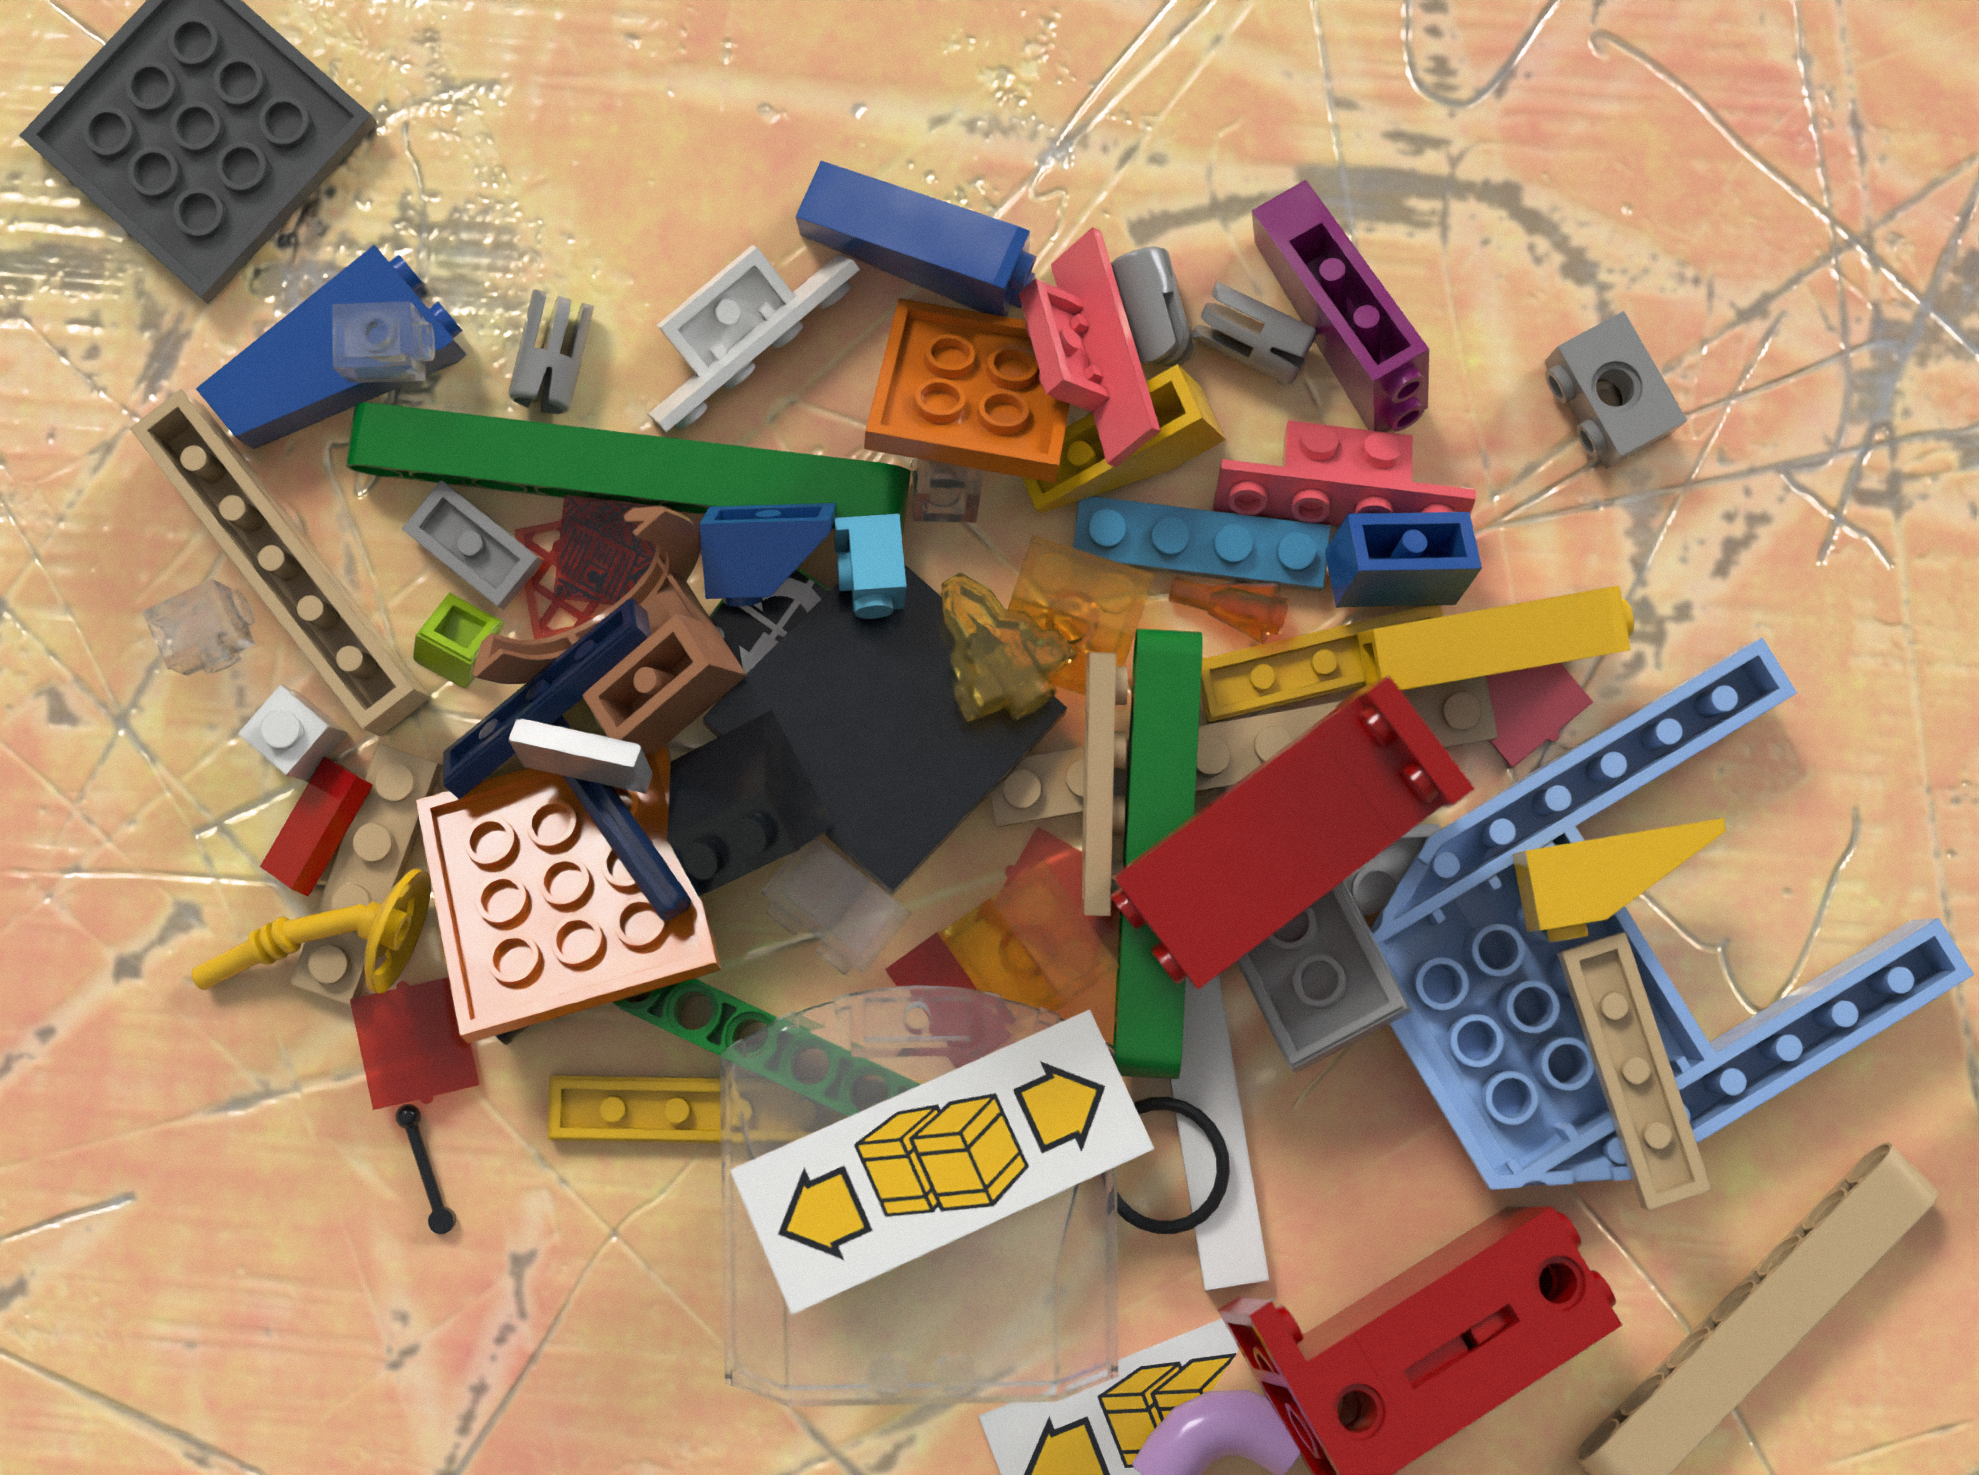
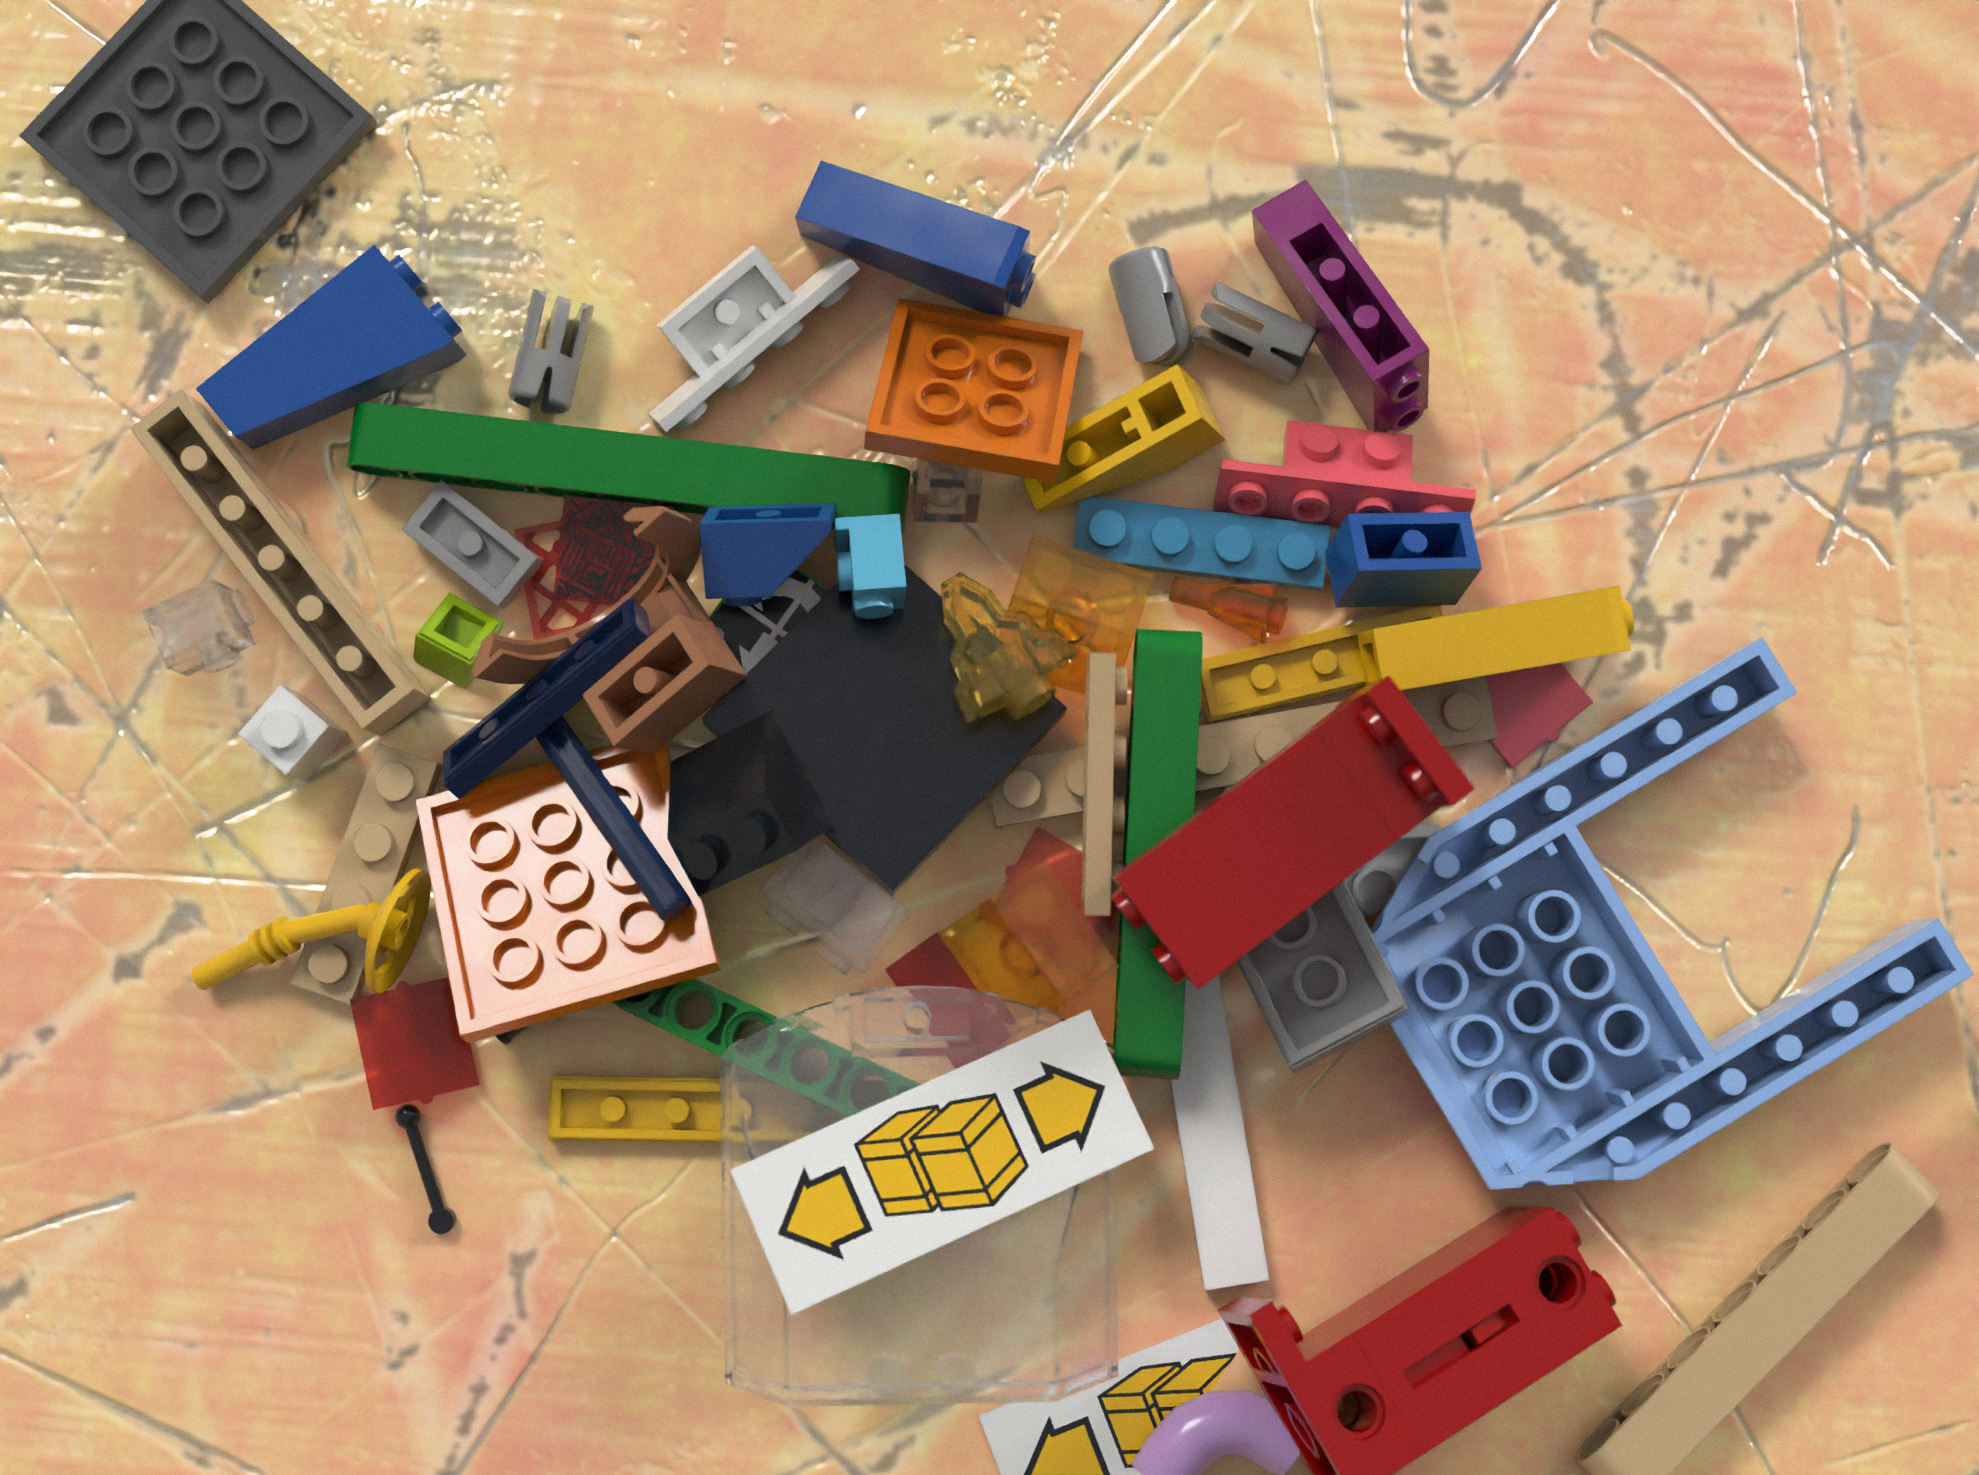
(316, 826): red tile -> none
(381, 342): clear brick -> none
(581, 755): light grey tile -> none
(1088, 347): coral bracket -> none
(1222, 1170): black tyre -> none
(1597, 877): yellow slope -> none
(1614, 355): light grey brick -> none
(1634, 1071): tan plate -> none

